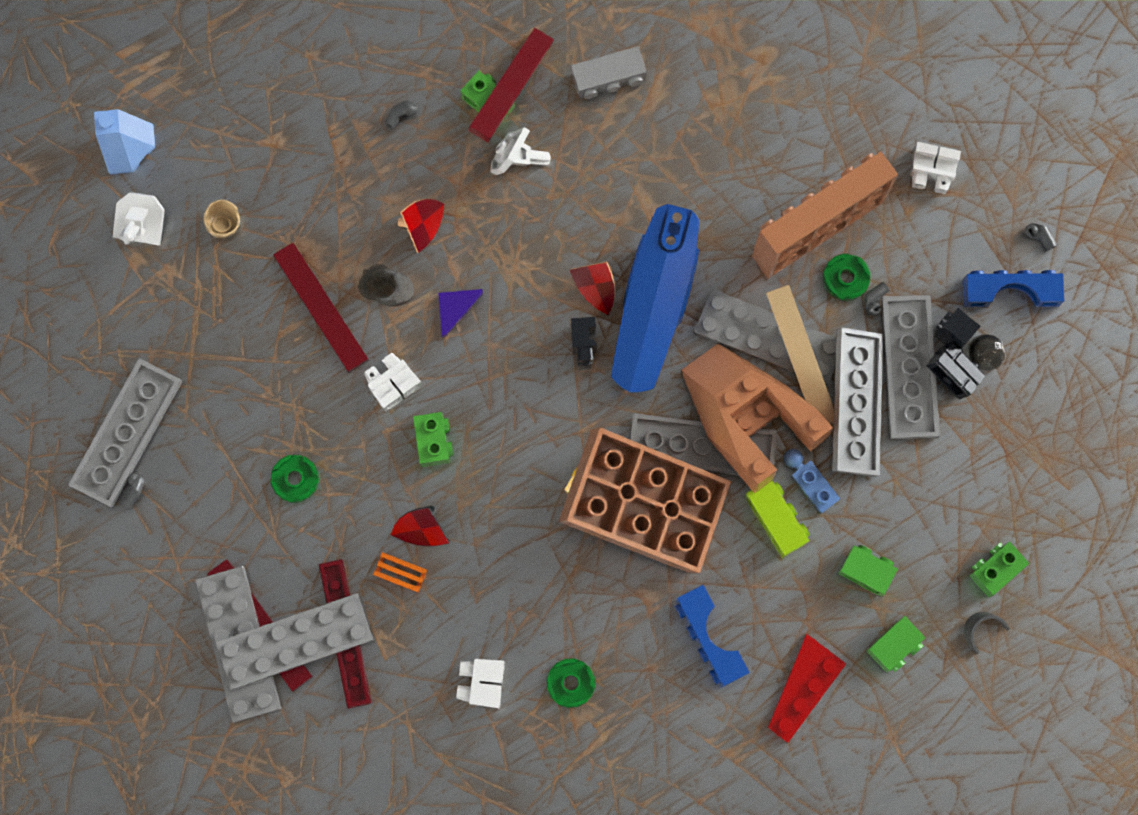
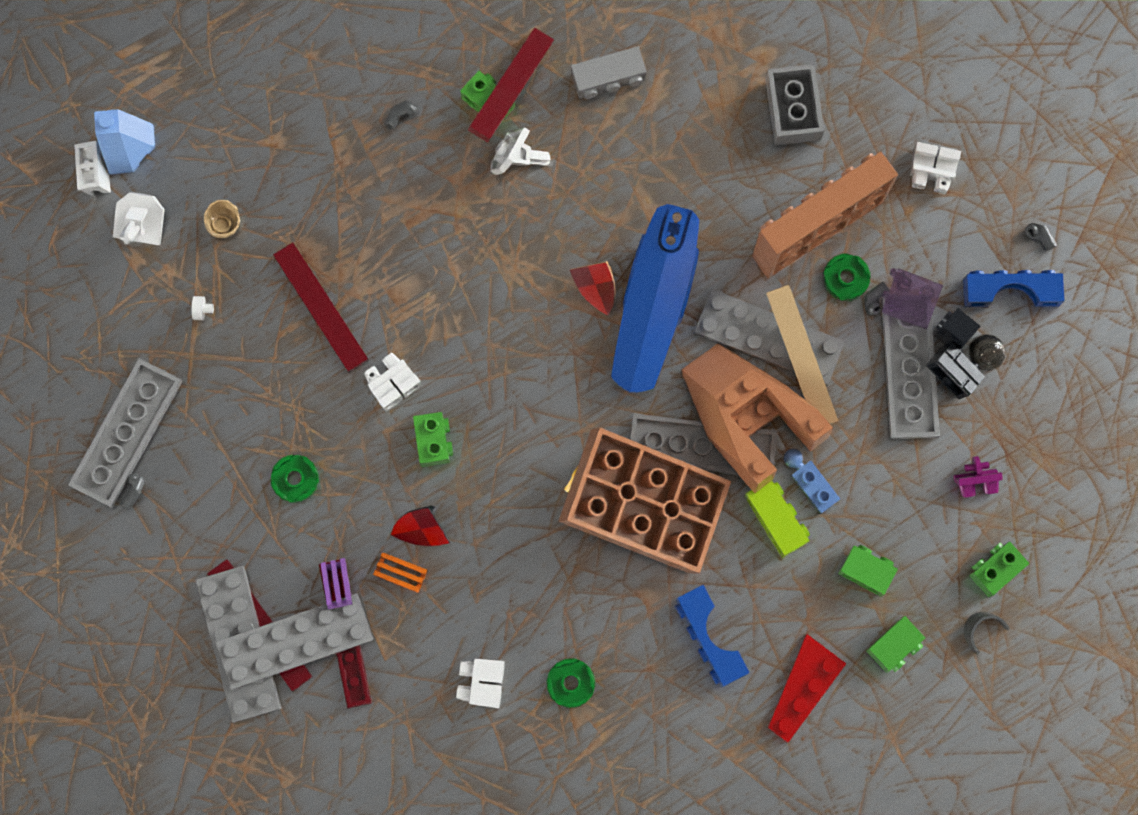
(91, 168): none -> white hinge
(200, 307): none -> white tile
(334, 566): none -> medium lavender tile
(385, 285): clear smoke piece -> none
(422, 221): shield -> none
(455, 306): dark purple tile -> none
(581, 344): black hips -> none
(794, 104): none -> light grey brick
(857, 402): light grey plate -> none
(911, 298): none -> clear purple plate
(967, 481): none -> magenta hips

